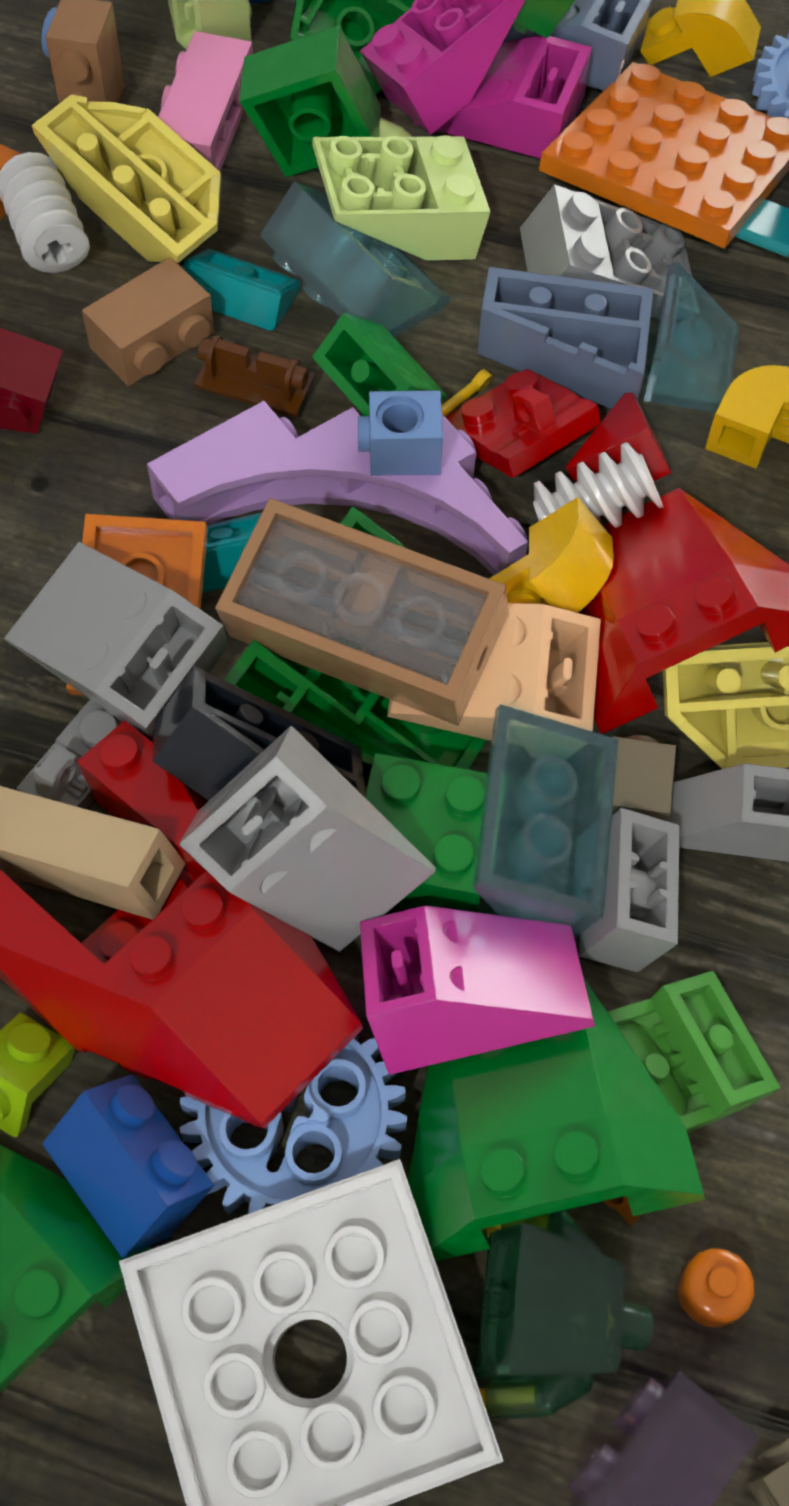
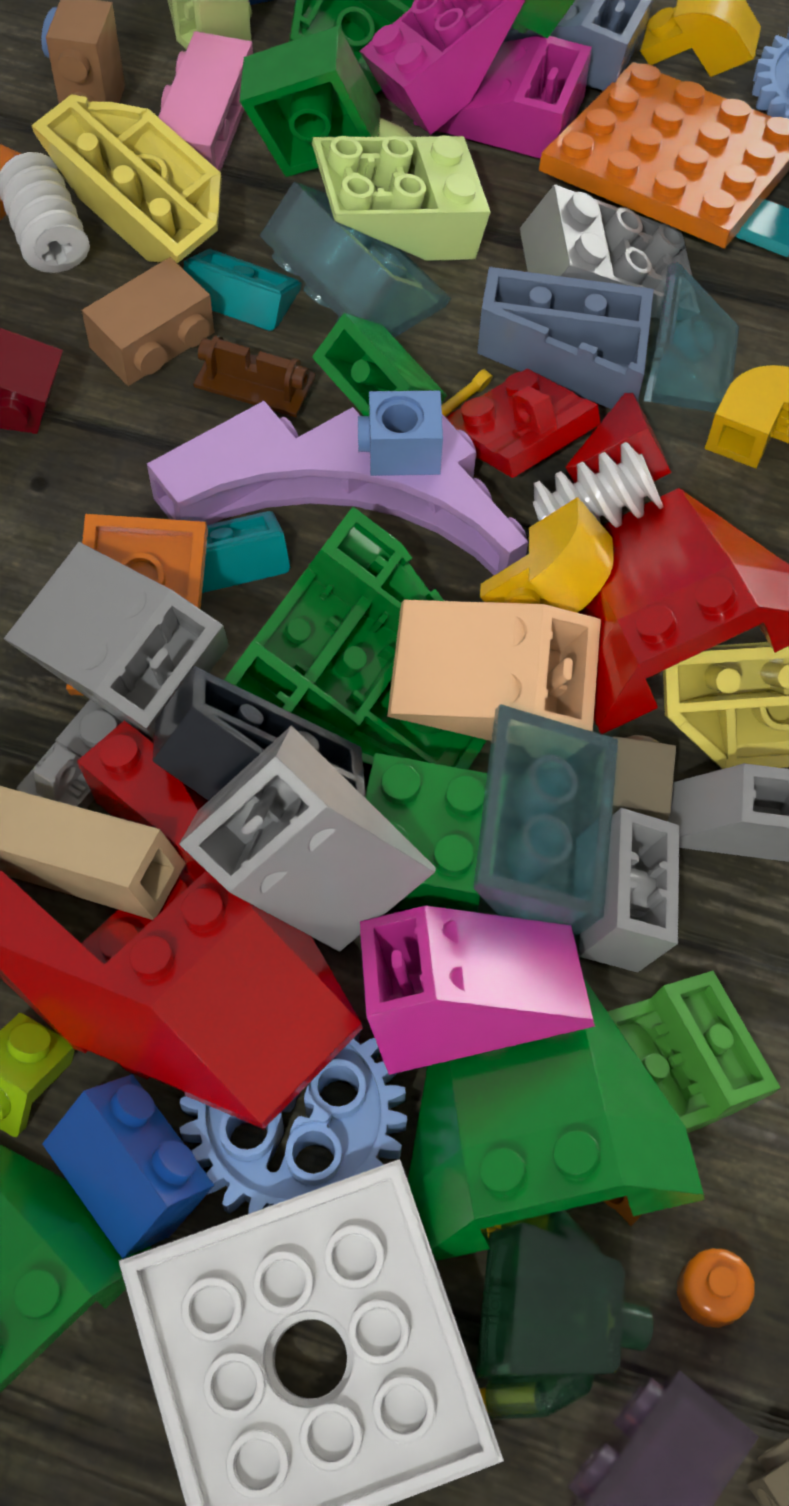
(364, 610): brick -> none

